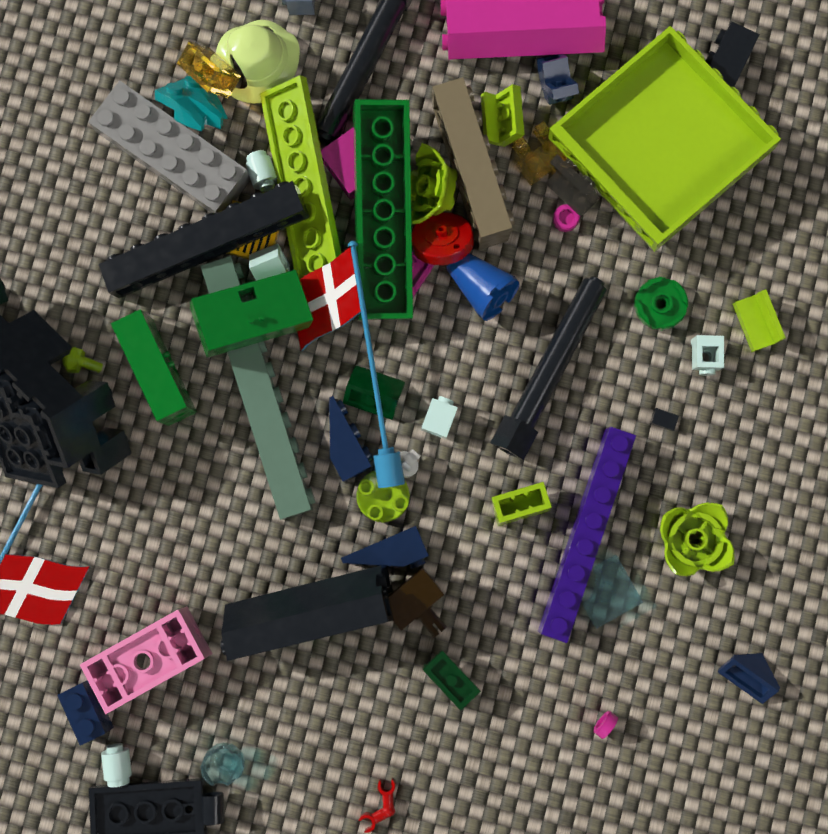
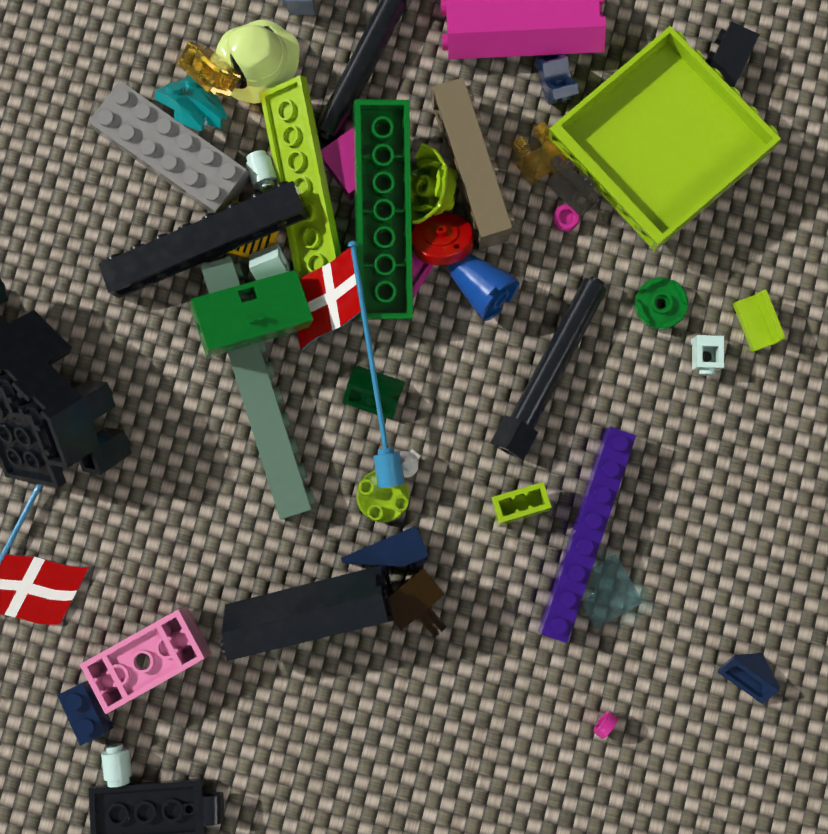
(77, 359): lime plate -> none
(153, 368): green brick -> none
(222, 764): clear light blue hair -> none
(345, 449): dark blue slope -> none
(388, 807): red arm -> none
(439, 417): light aqua brick -> none
(451, 680): dark green panel -> none
(503, 116): lime bracket -> none
(664, 419): black piece -> none
(714, 549): lime brick -> none

